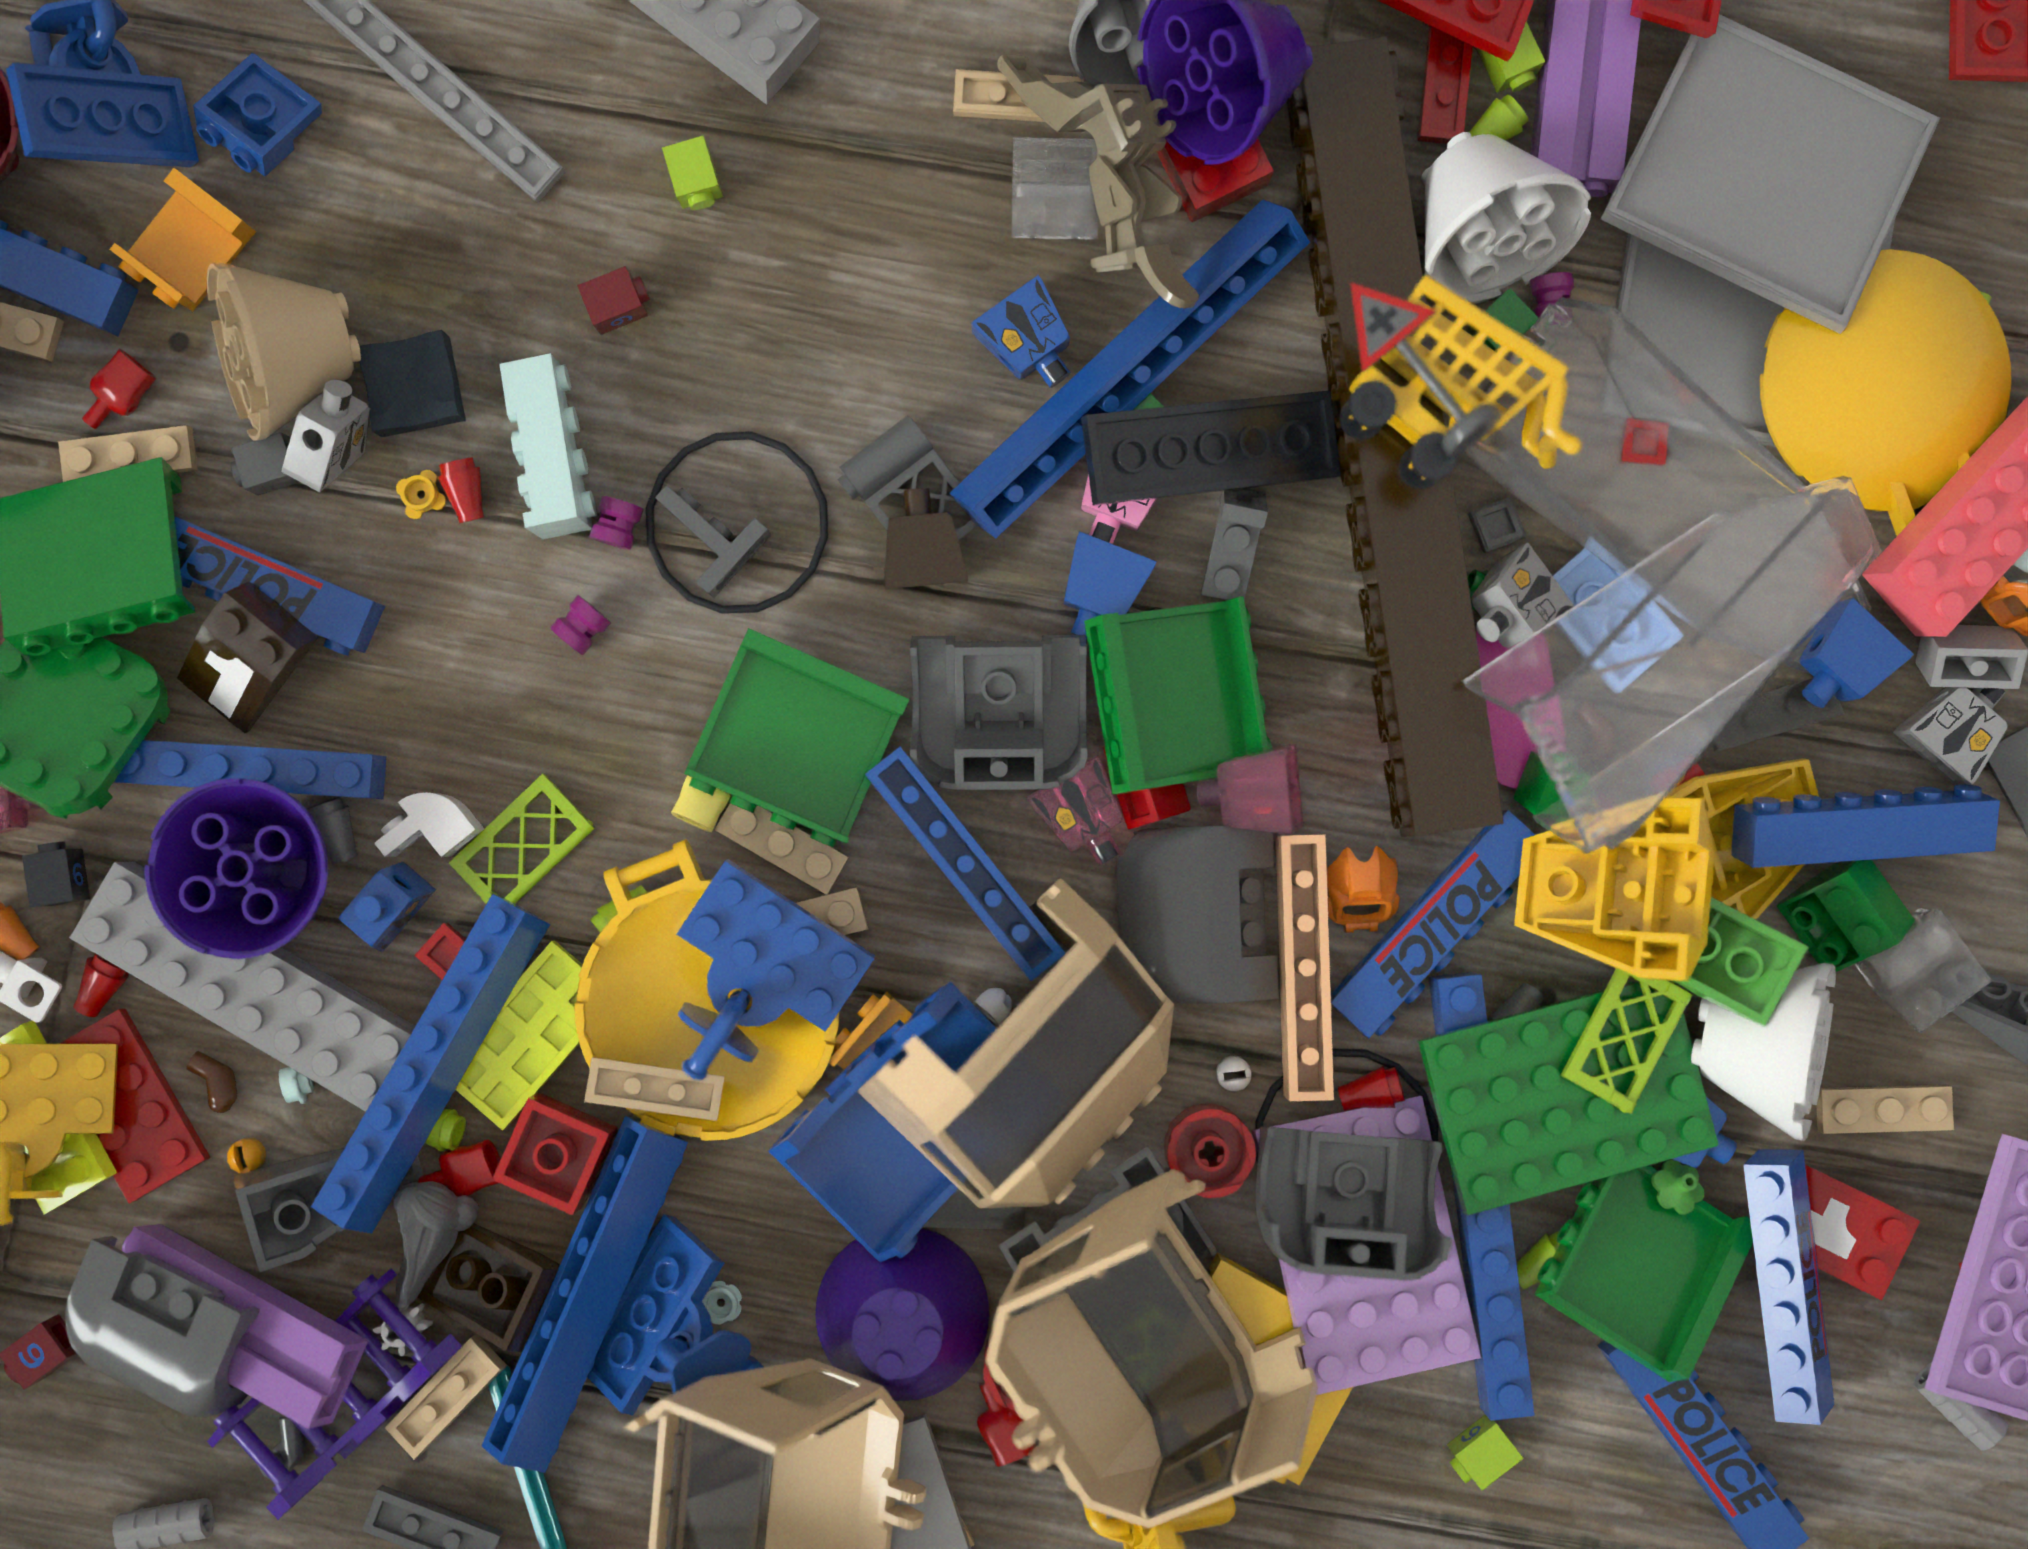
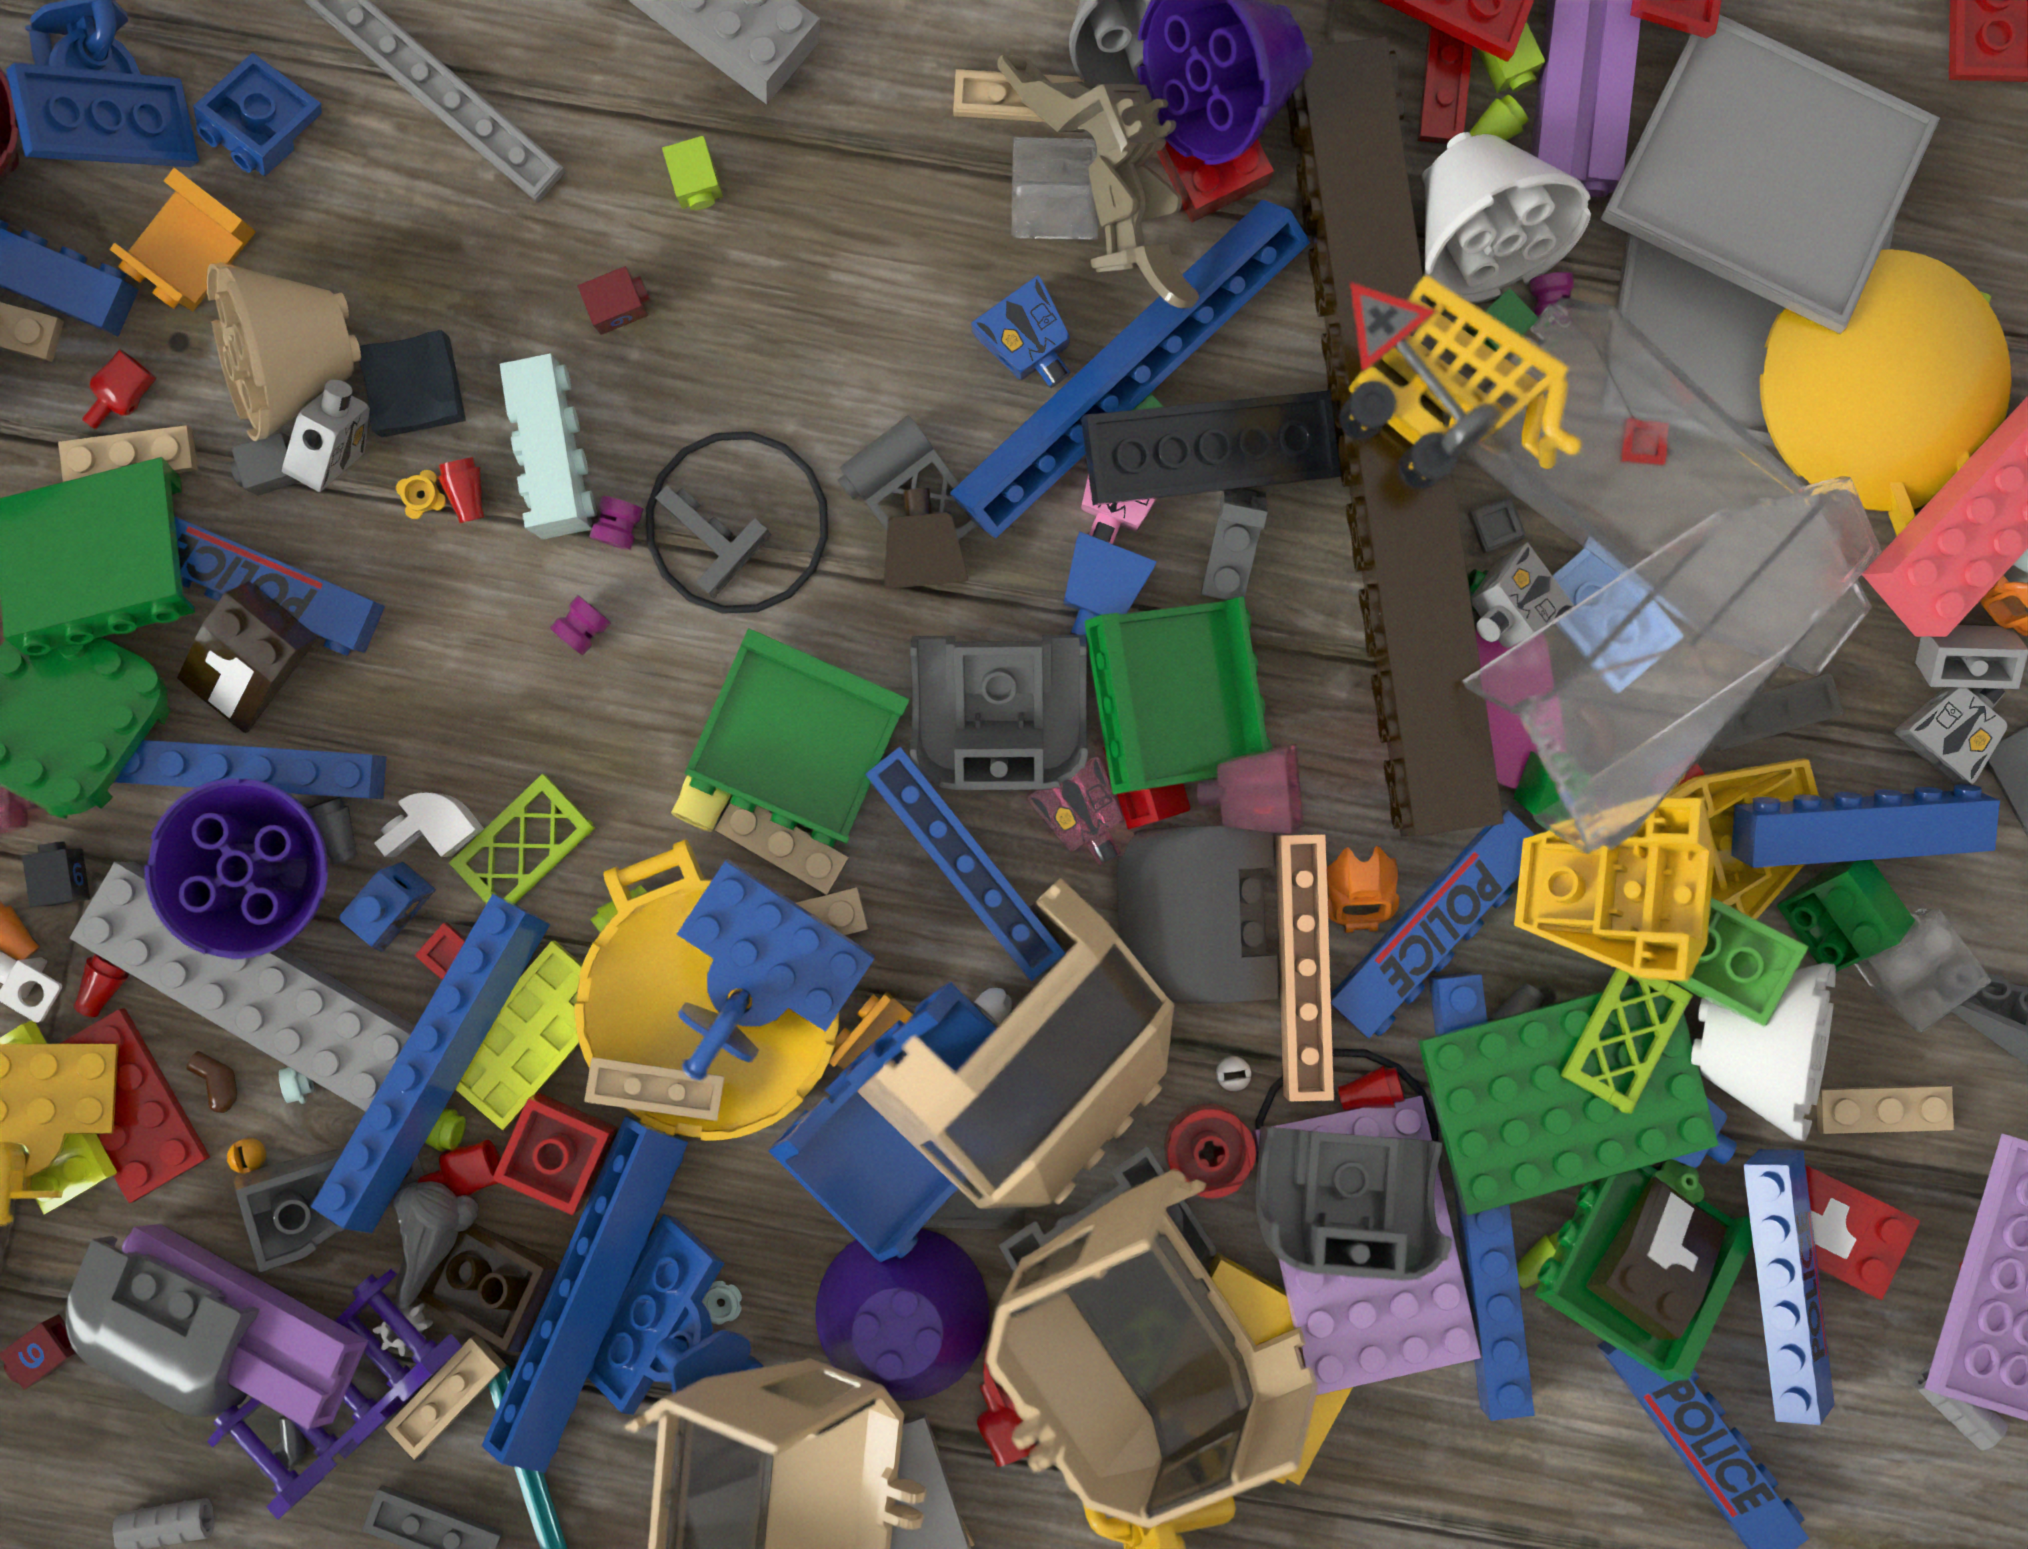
(1483, 1453): lime brick -> none
(1660, 1261): none -> dark brown slope
(1850, 655): blue torso -> none

